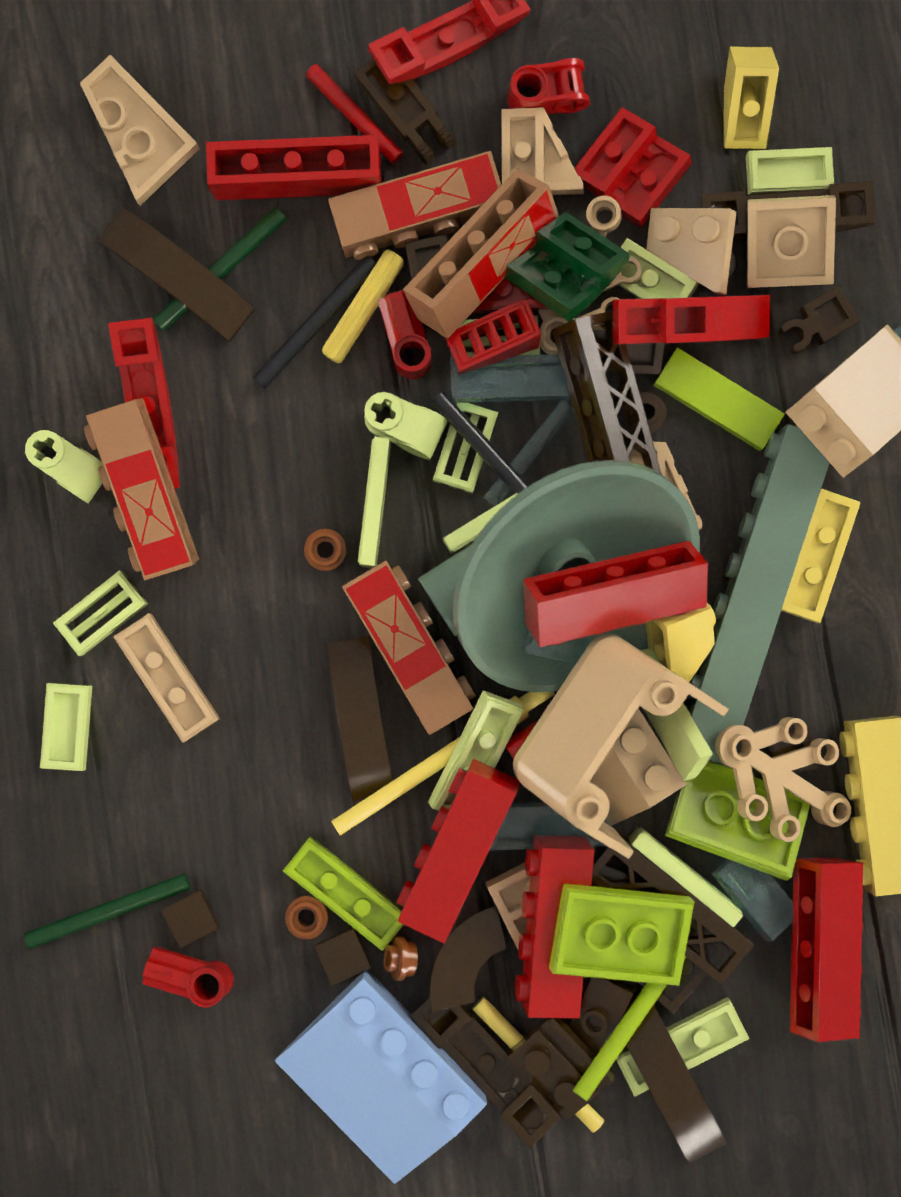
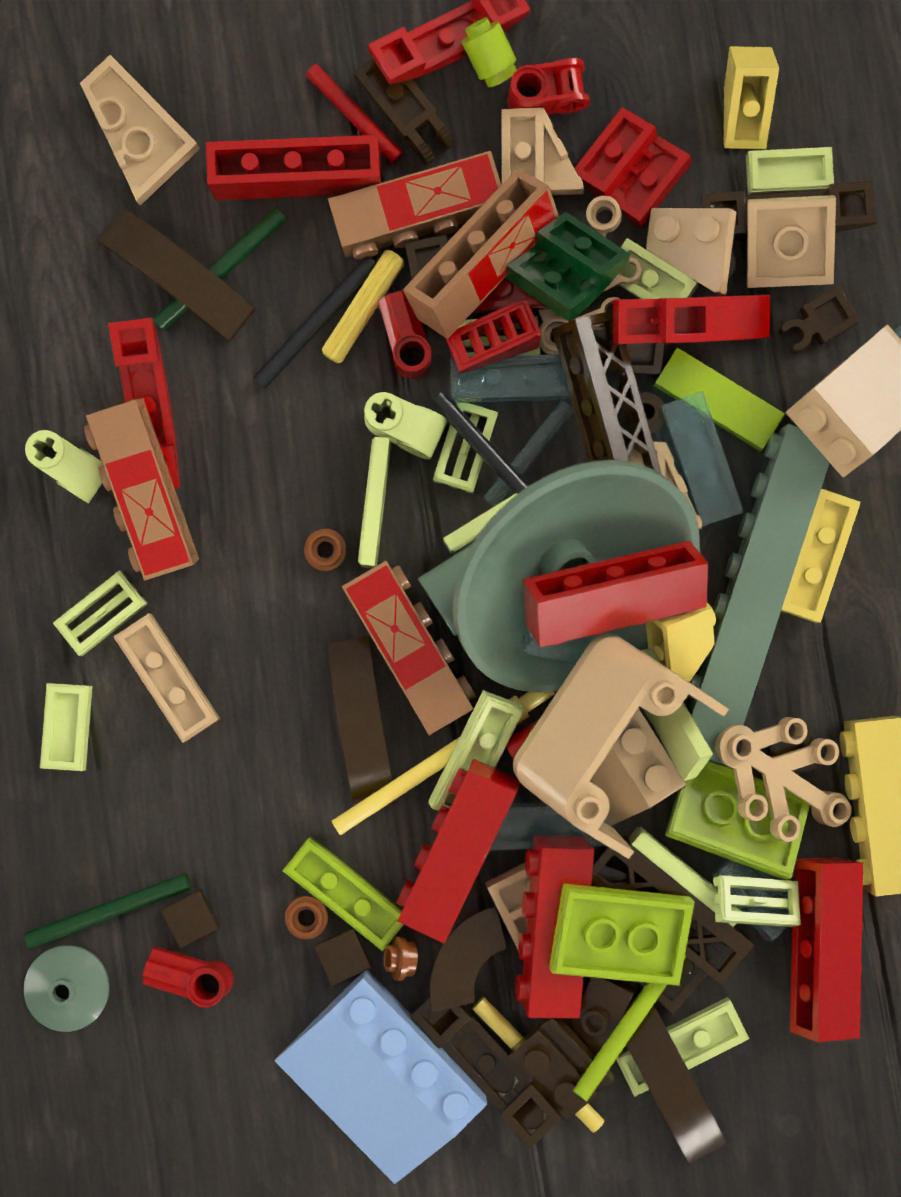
(81, 974): none -> sand green dish
(489, 52): none -> lime brick
(702, 458): none -> clear light blue plate
(725, 900): none -> yellowish green tile

